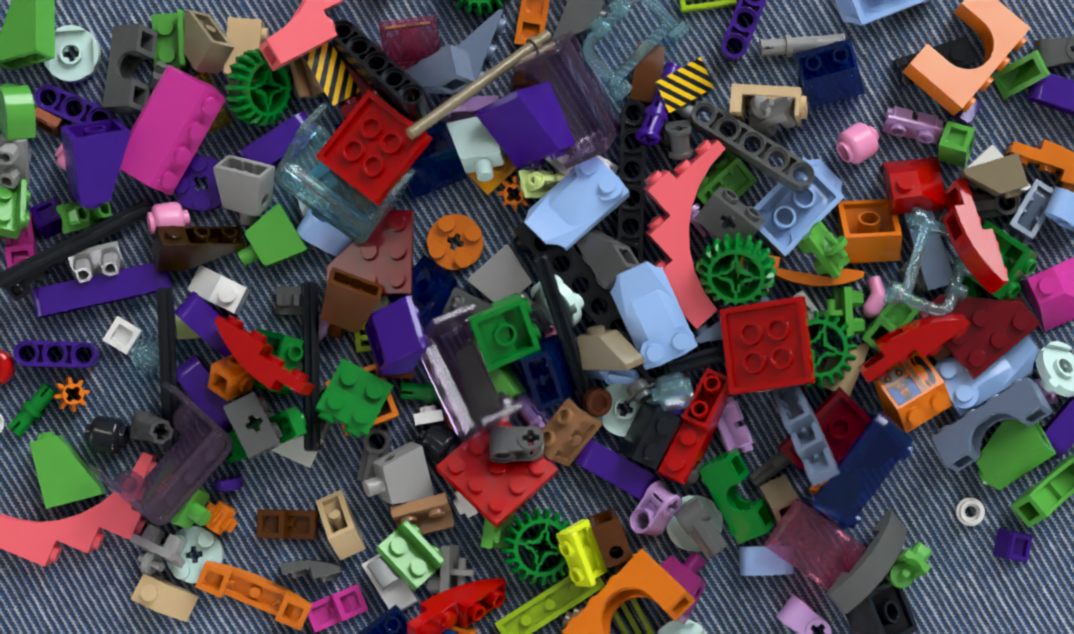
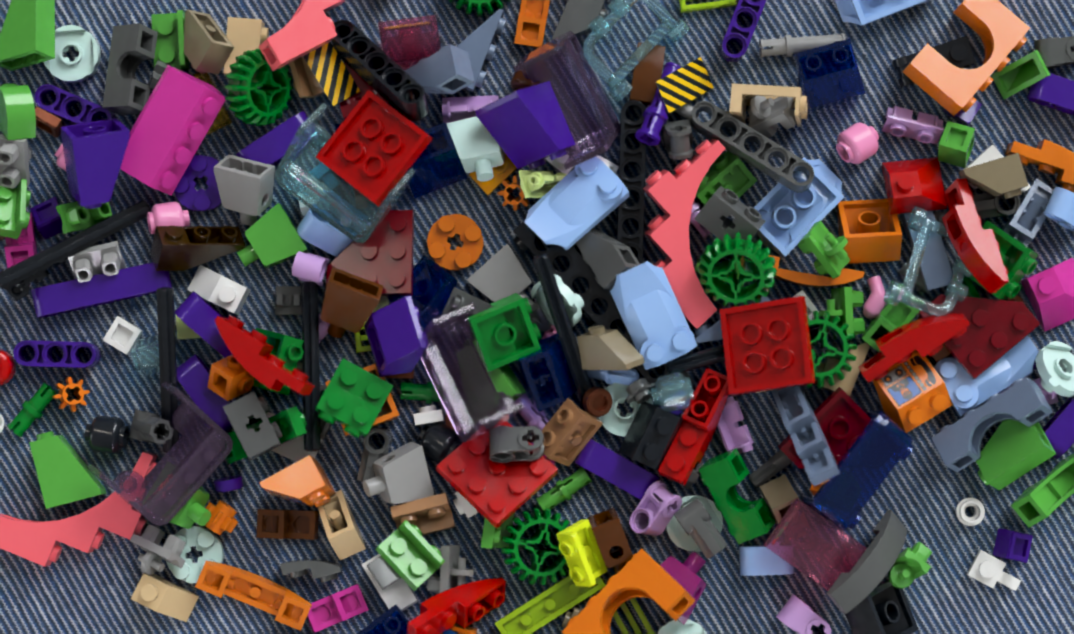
(301, 483): none -> slope
(309, 267): none -> lavender piece
(437, 114): dark tan bar -> none
(564, 489): none -> bright green pin
(990, 570): none -> white plate

